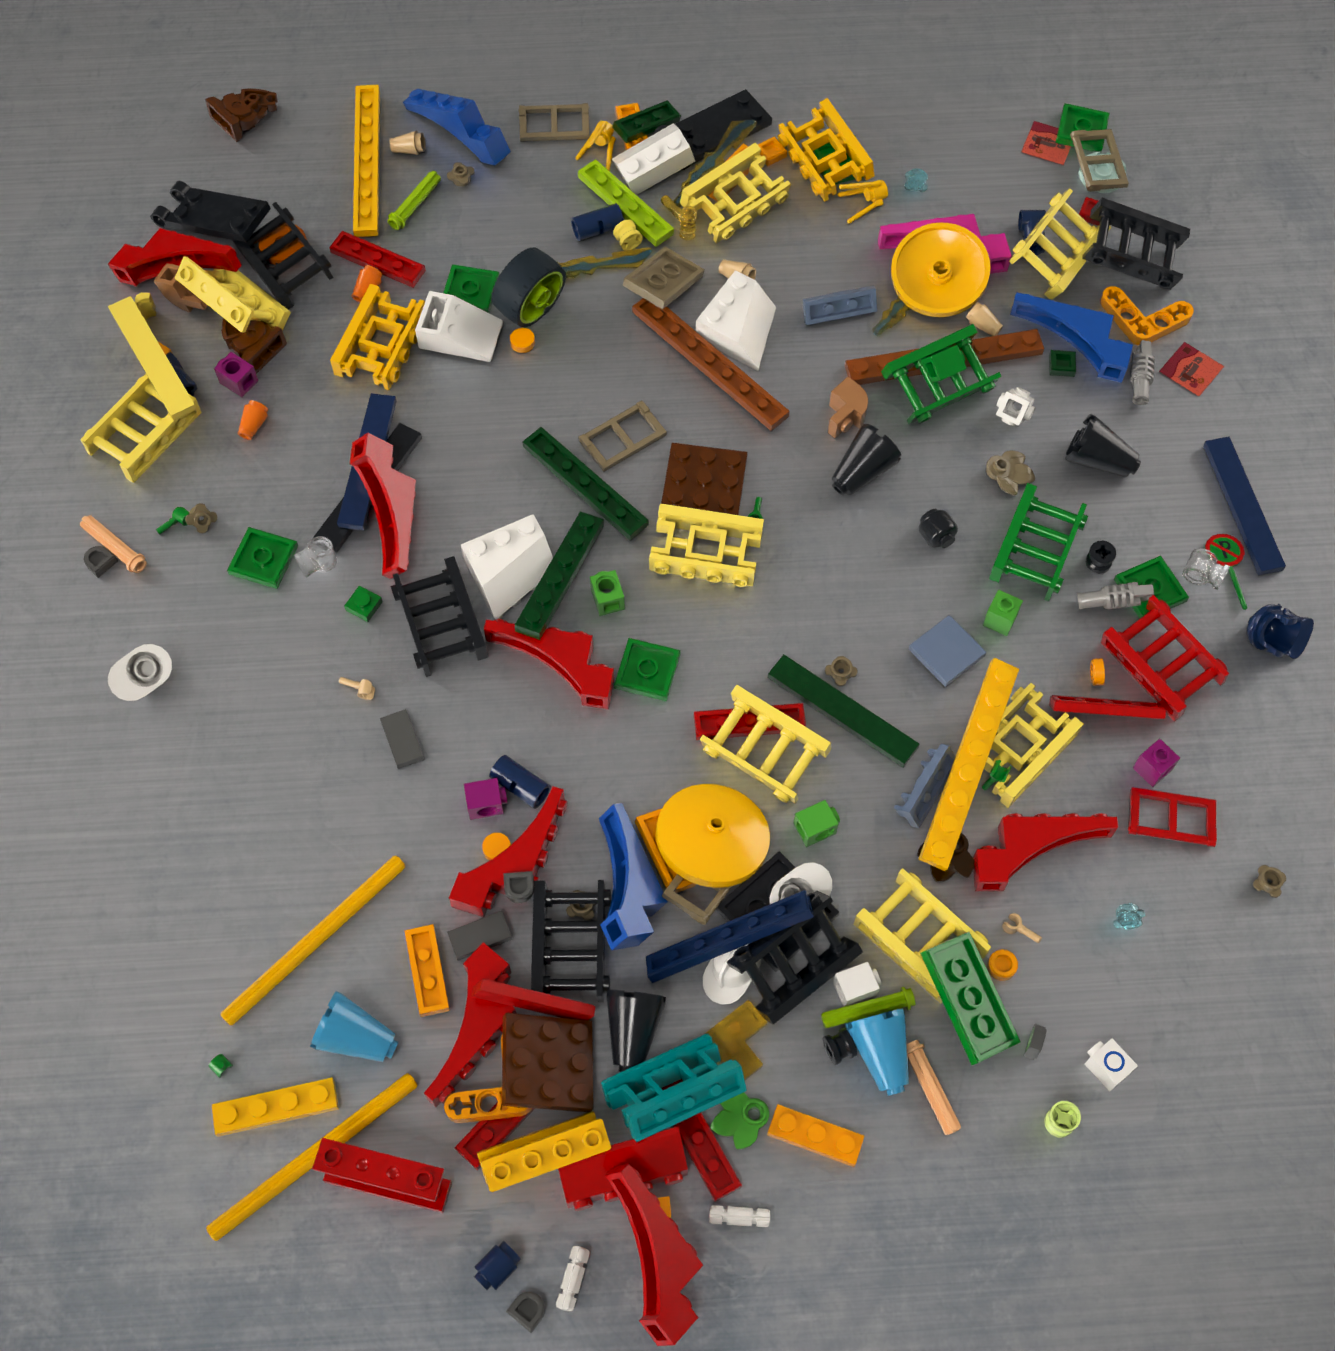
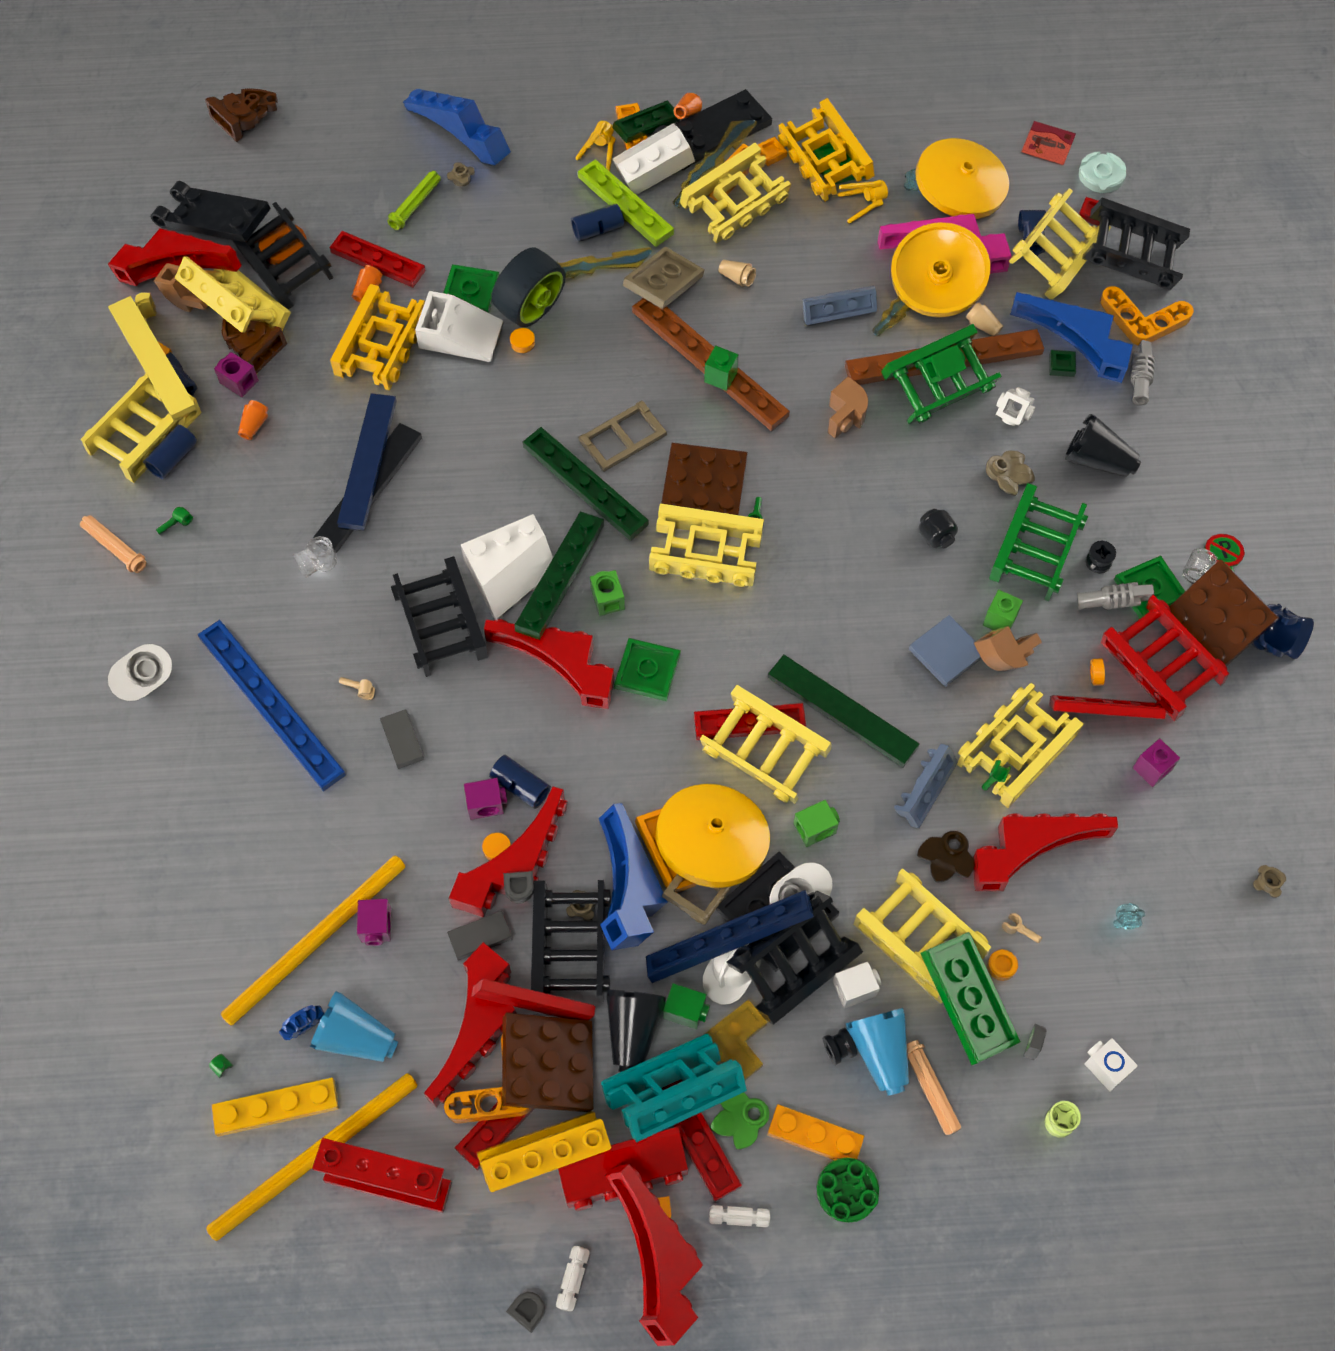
(99, 560): dark grey tile -> none
(170, 451): none -> dark blue pin
(198, 511): dark tan plate -> none
(262, 557): green tile -> none
(272, 705): none -> blue tile
(301, 1022): none -> blue gear
(363, 603): green plate -> none
(366, 161): yellow plate -> none
(374, 921): none -> magenta brick
(391, 497): arch -> none
(408, 143): tan cone -> none
(427, 970): light orange plate -> none
(496, 1266): dark blue brick -> none
(554, 135): dark tan window -> none
(627, 235): light yellow wheel -> none
(686, 216): clear yellow piece -> none
(686, 1006): none -> green brick
(688, 106): none -> orange cone
(721, 368): none -> green brick
(738, 320): white wedge -> none
(841, 663): dark tan plate -> none
(847, 1189): none -> green tile
(865, 460): black cone -> none
(869, 1008): lime axle -> none
(962, 178): none -> yellow dish
(968, 764): yellow plate -> none
(1003, 652): none -> medium nougat brick
(1081, 118): green tile -> none
(1096, 185): dark tan window -> none
(1173, 799): red window -> none
(1191, 369): clear red sticker -> none
(1223, 613): none -> reddish brown plate
(1244, 506): dark blue tile -> none

